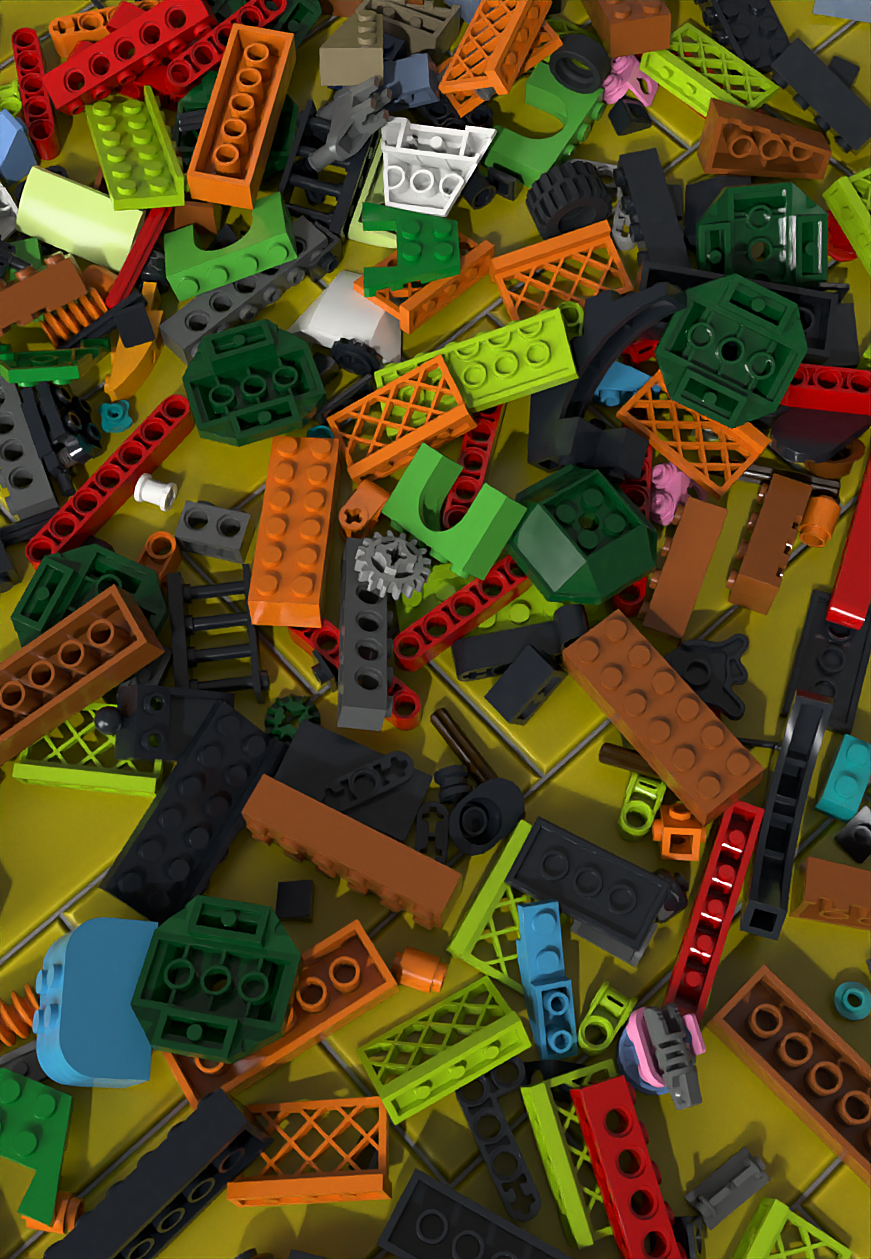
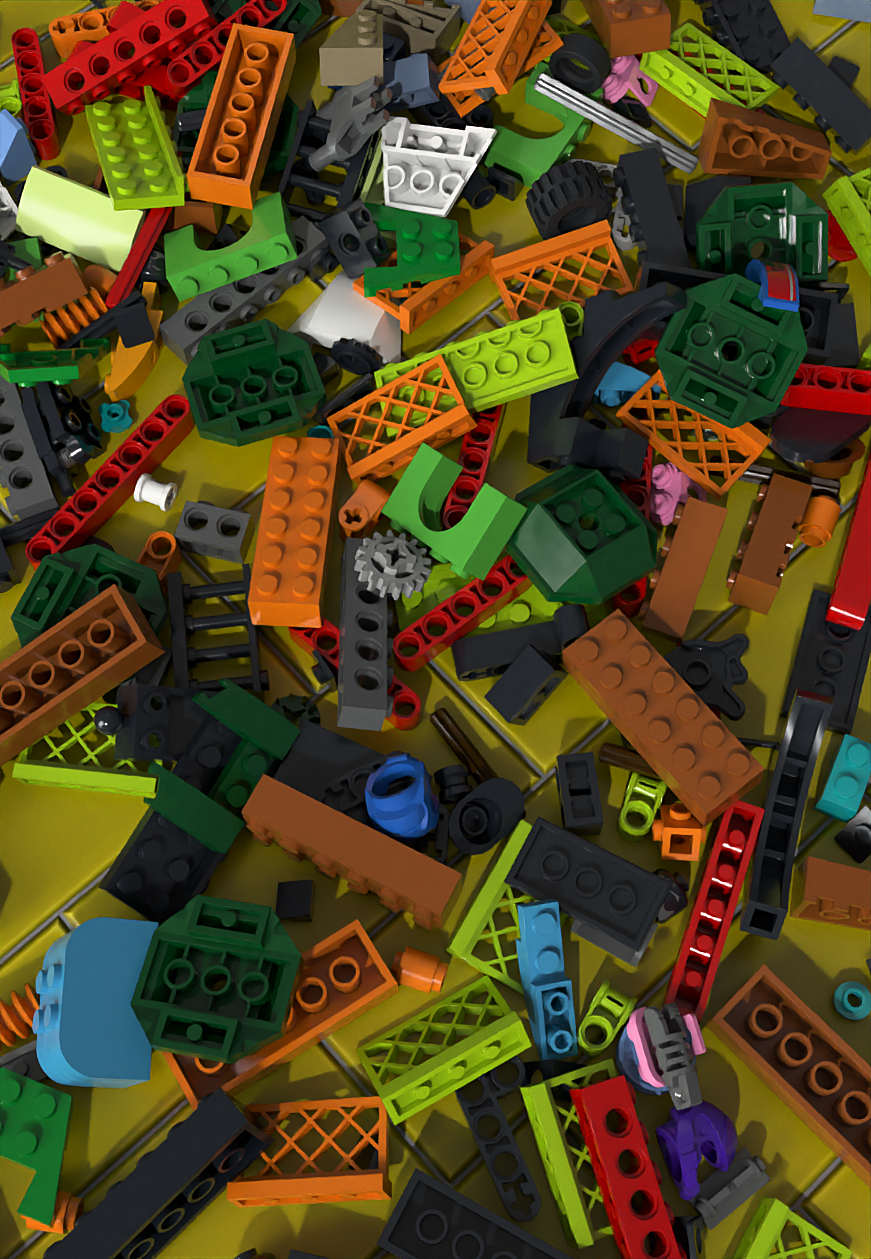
(216, 816): none -> dark green wedge
(354, 238): none -> black brick
(405, 814): none -> blue helmet
(579, 794): none -> black brick
(615, 122): none -> axle
(688, 1135): none -> dark purple helmet
(778, 284): none -> slope

